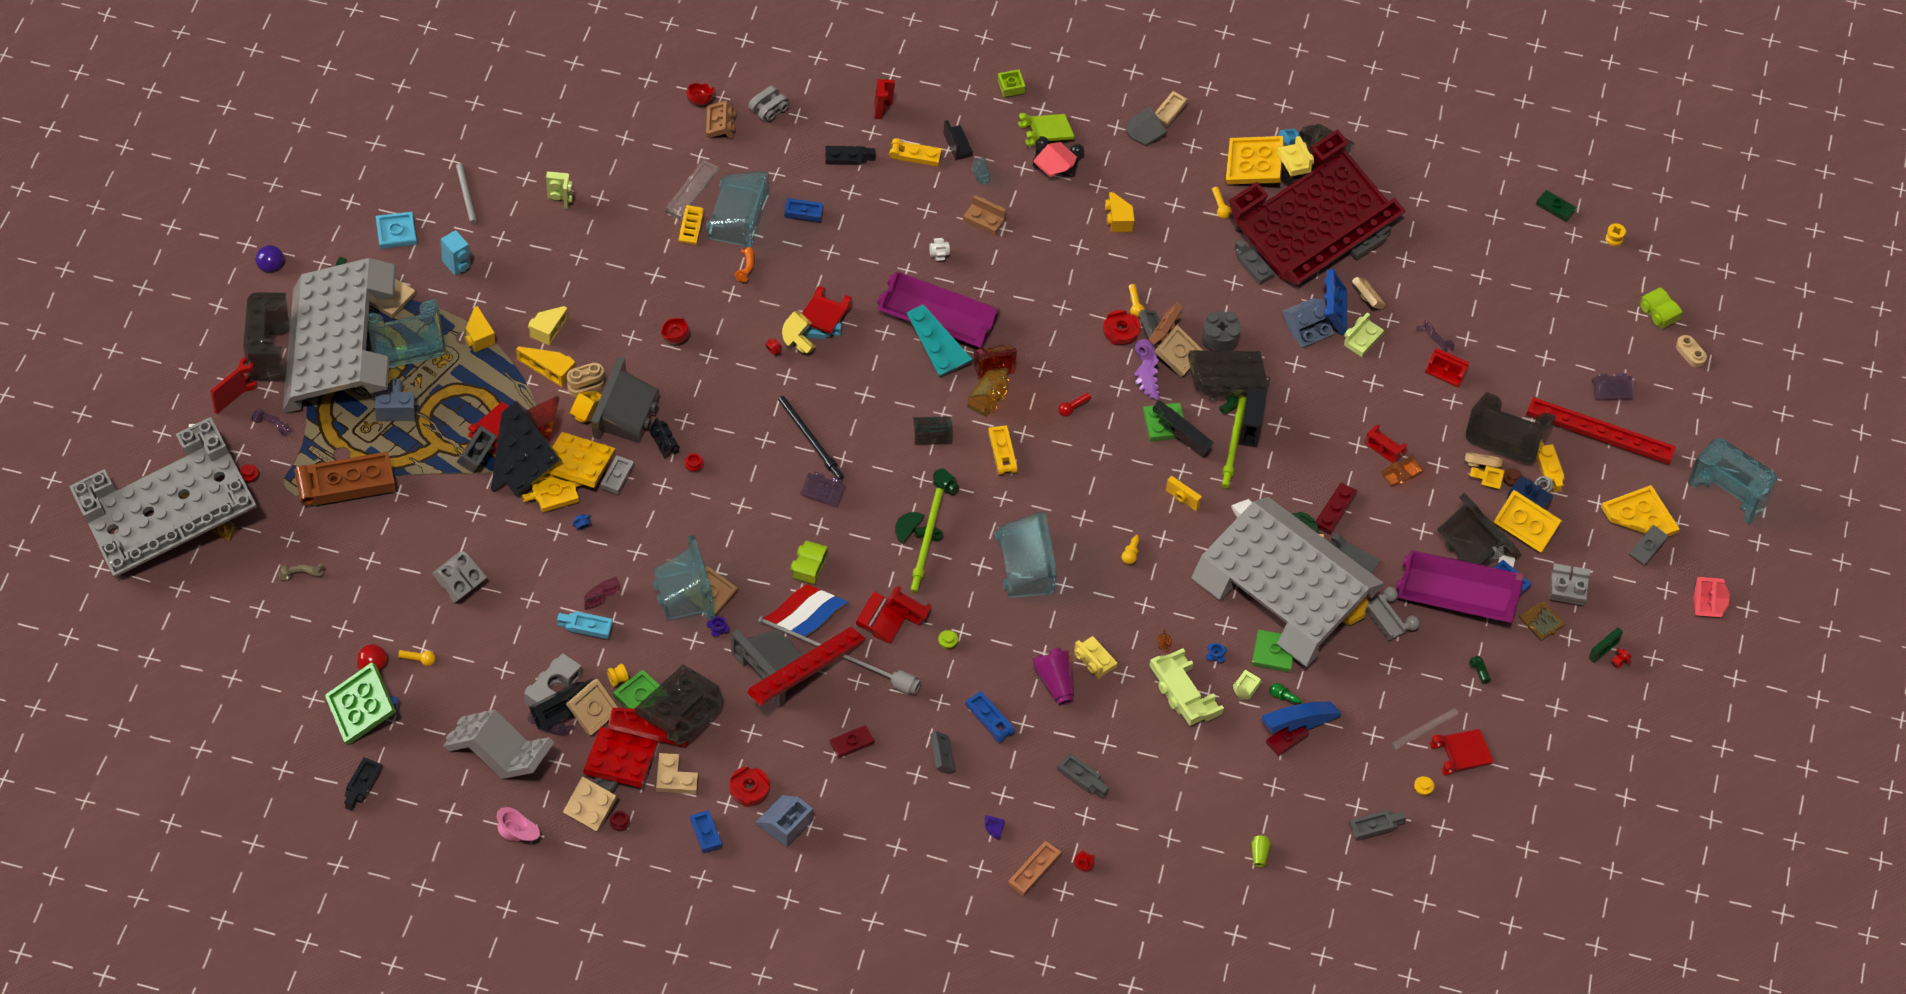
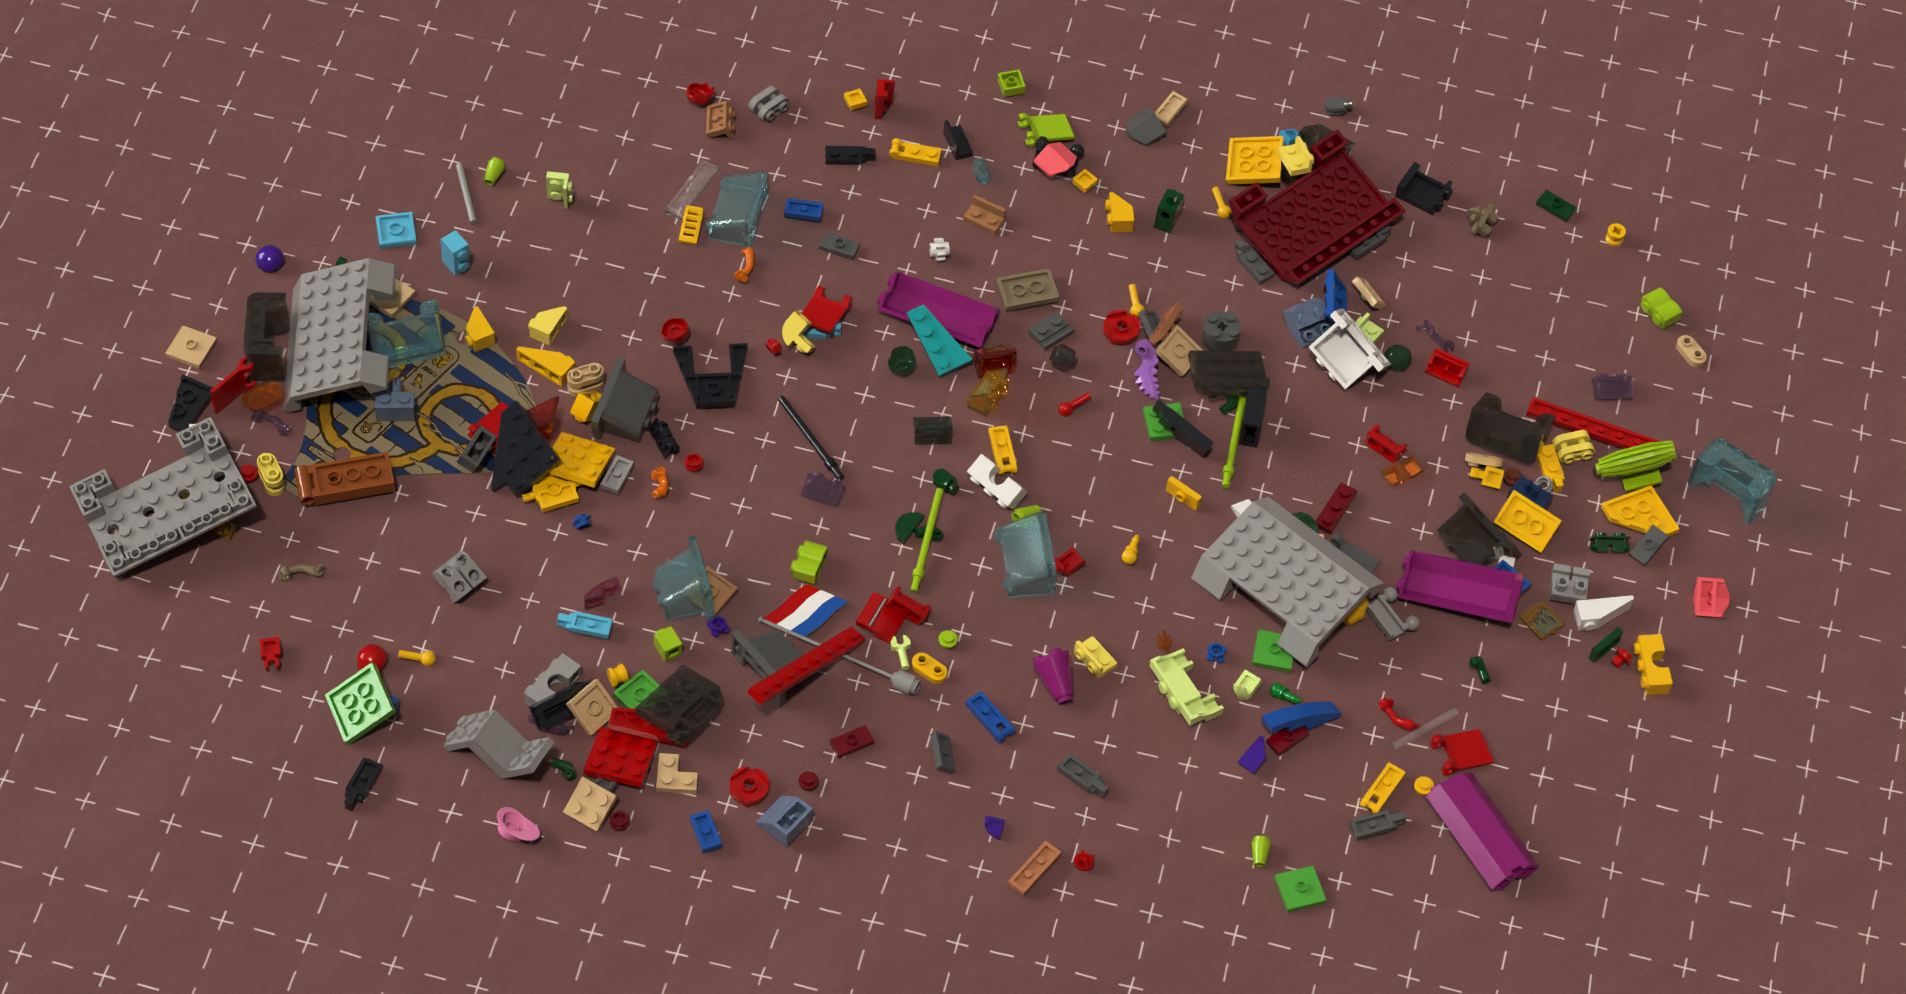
(189, 403): none -> black wing
(191, 347): none -> tan plate
(262, 395): none -> clear orange brick
(270, 474): none -> light yellow brick
(270, 651): none -> red plate
(494, 170): none -> lime cone
(566, 767): none -> dark green arm
(661, 477): none -> orange piece
(667, 643): none -> lime brick
(712, 388): none -> black wing
(808, 781): none -> dark red plate
(839, 246): none -> dark grey plate
(855, 99): none -> yellow plate
(901, 649): none -> yellowish green bar
(902, 360): none -> clear green hair
(928, 668): none -> yellow plate
(984, 472): none -> white arch
(1025, 511): none -> lime cone
(1027, 289): none -> dark tan plate
(1051, 331): none -> dark grey plate
(1063, 357): none -> clear smoke head
(1069, 562): none -> red bracket
(1085, 181): none -> yellow plate
(1173, 205): none -> dark green torso
(1254, 756): none -> dark purple slope
(1300, 889): none -> bright green plate
(1337, 105): none -> dark grey arm
(1347, 351): none -> white windscreen
(1383, 787): none -> yellow plate
(1399, 357): none -> clear green hair
(1407, 724): none -> red piece
(1423, 190): none -> black panel
(1481, 217): none -> dark tan hips
(1481, 830): none -> magenta panel
(1573, 446): none -> light yellow brick
(1596, 612): none -> white slope
(1617, 542): none -> dark green hinge
(1637, 464): none -> lime plate
(1654, 679): none -> yellow arch

